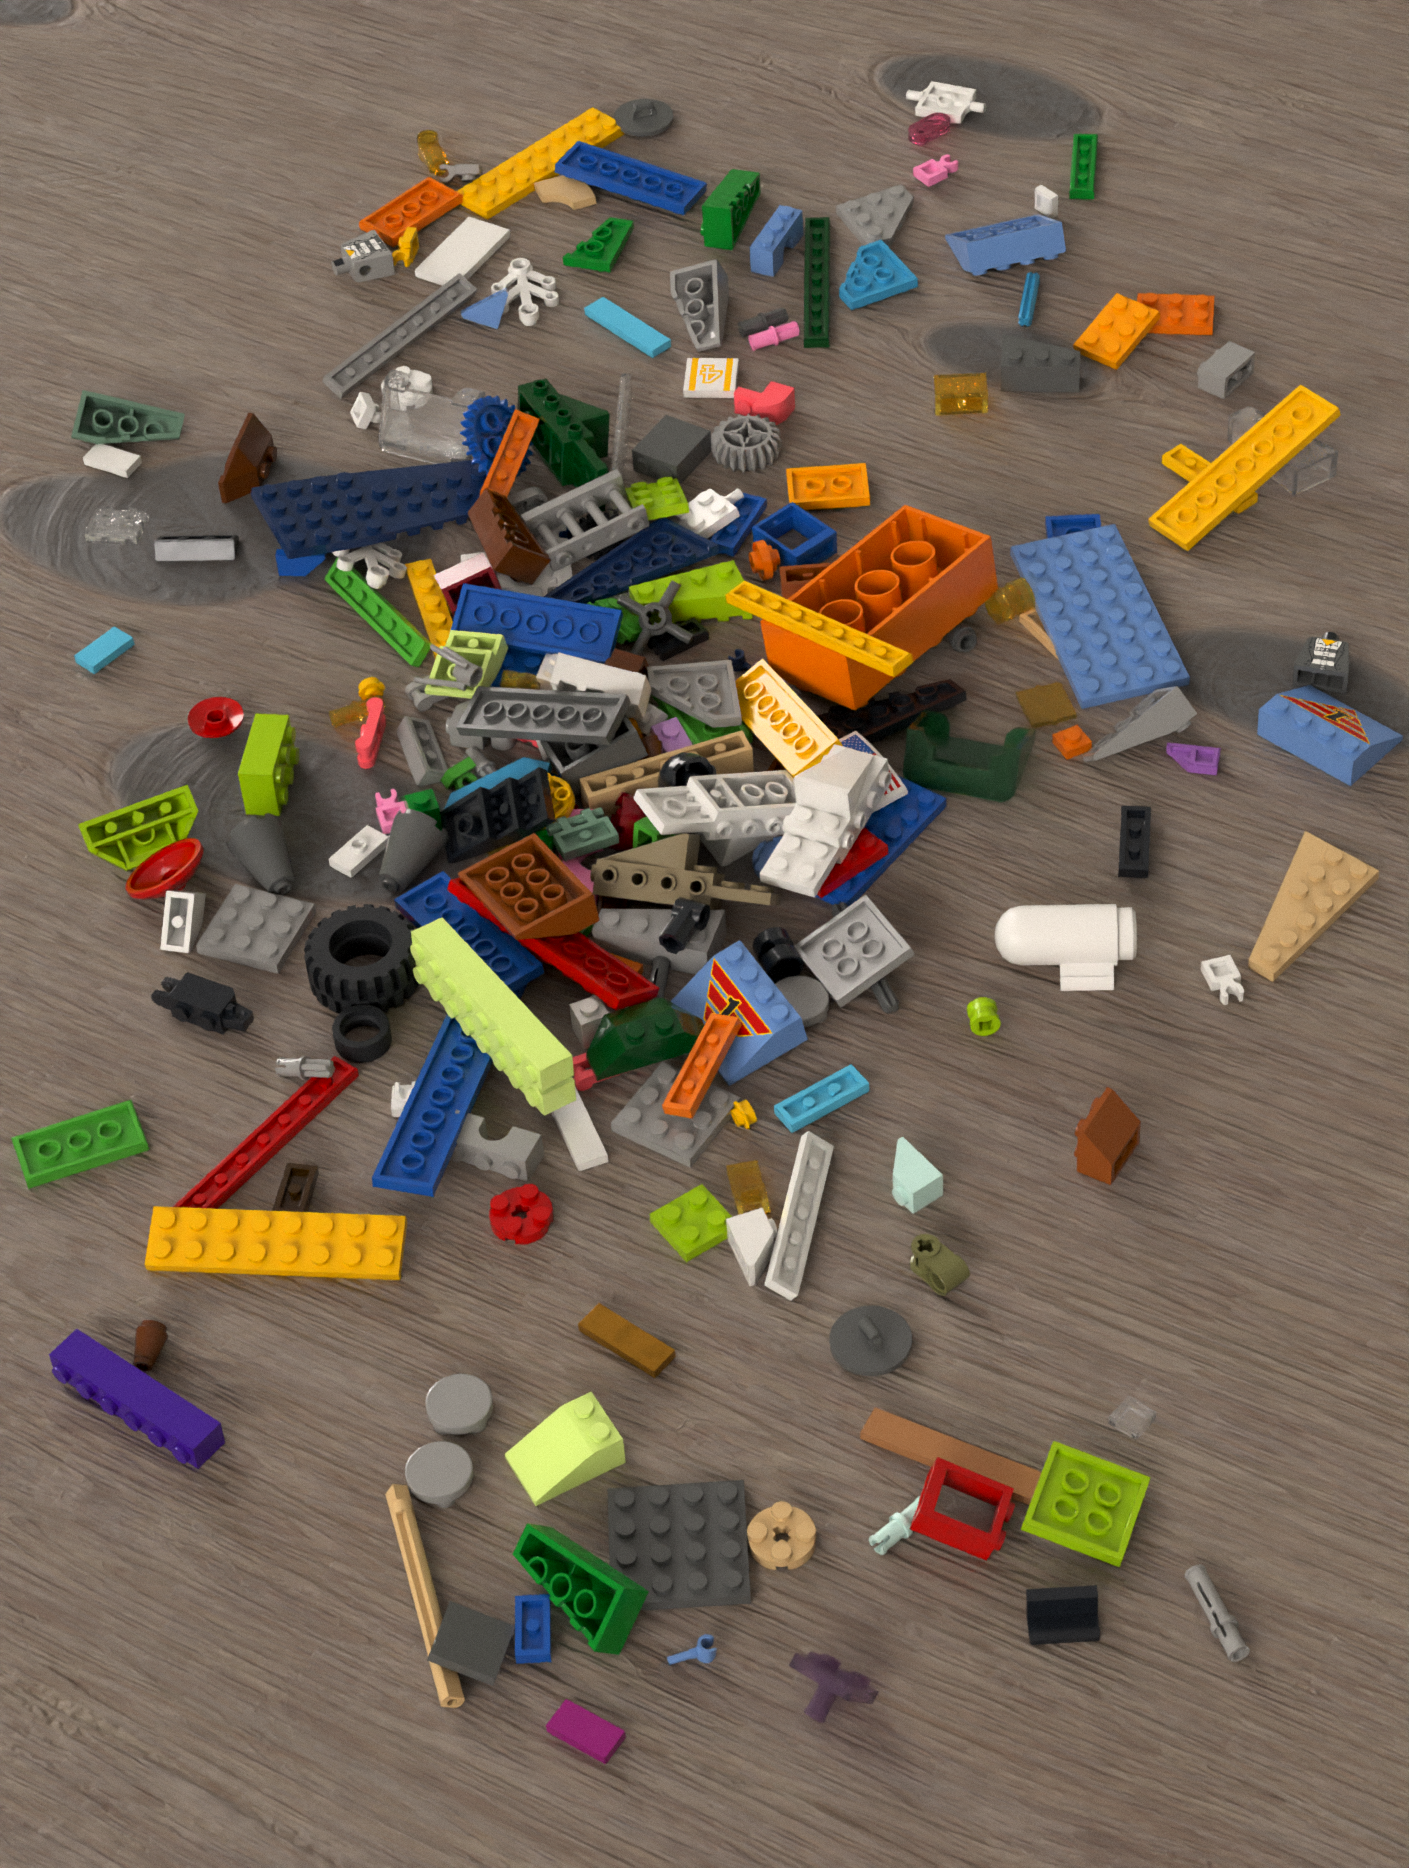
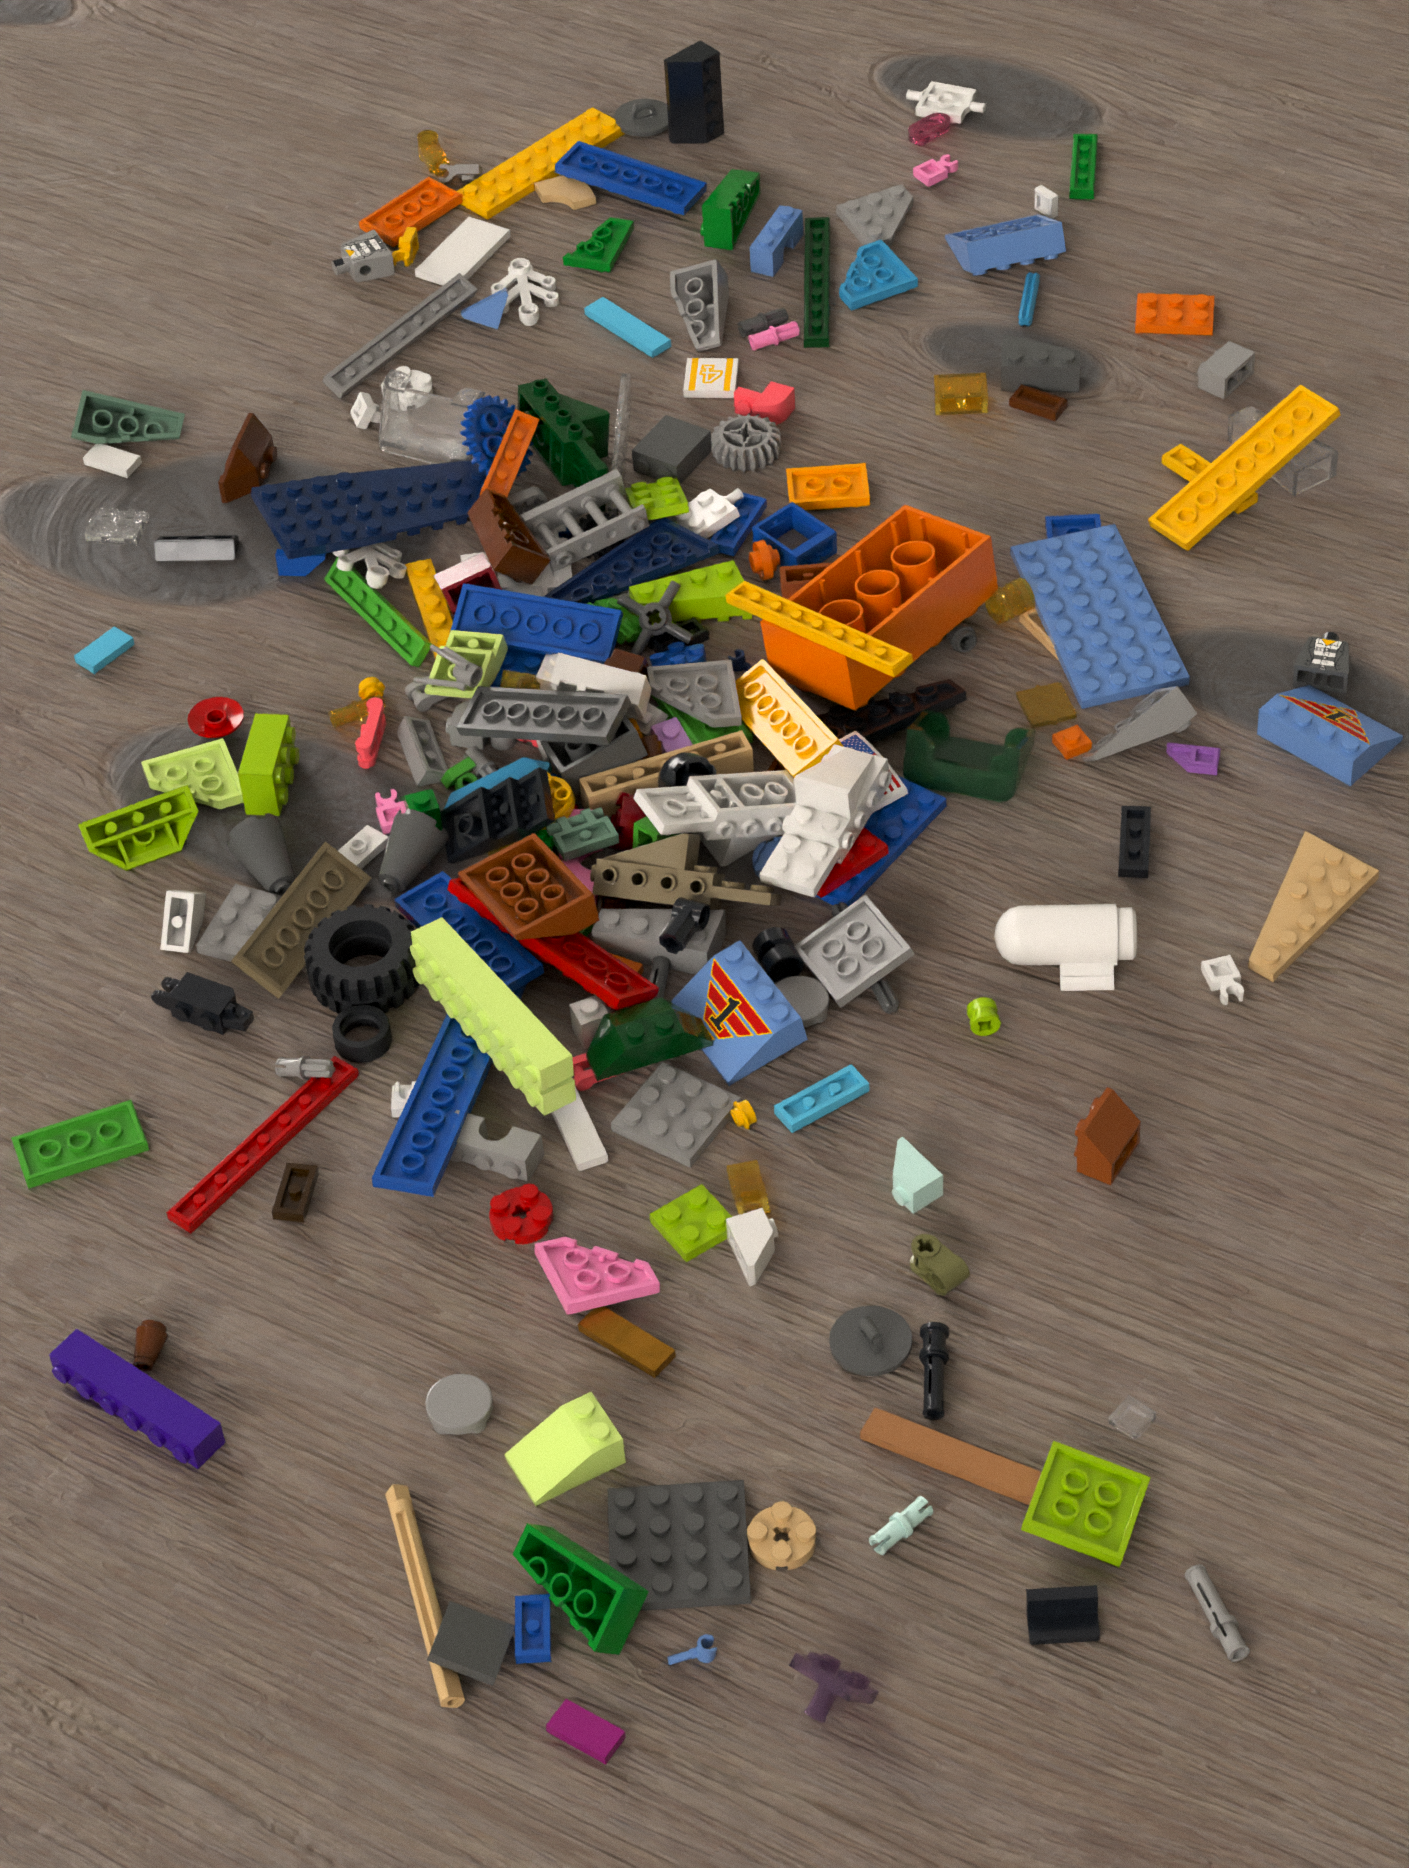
(166, 870): red dish -> none
(205, 770): none -> yellowish green plate
(276, 1243): yellow plate -> none
(277, 946): none -> dark tan plate
(439, 1473): light grey tile -> none
(593, 1277): none -> bright pink plate
(679, 654): none -> blue plate
(694, 95): none -> black slope
(701, 1065): orange plate -> none
(799, 1216): white plate -> none
(934, 1357): none -> black pin
(952, 1531): red window -> none
(1038, 402): none -> reddish brown tile
(1116, 331): light orange plate -> none

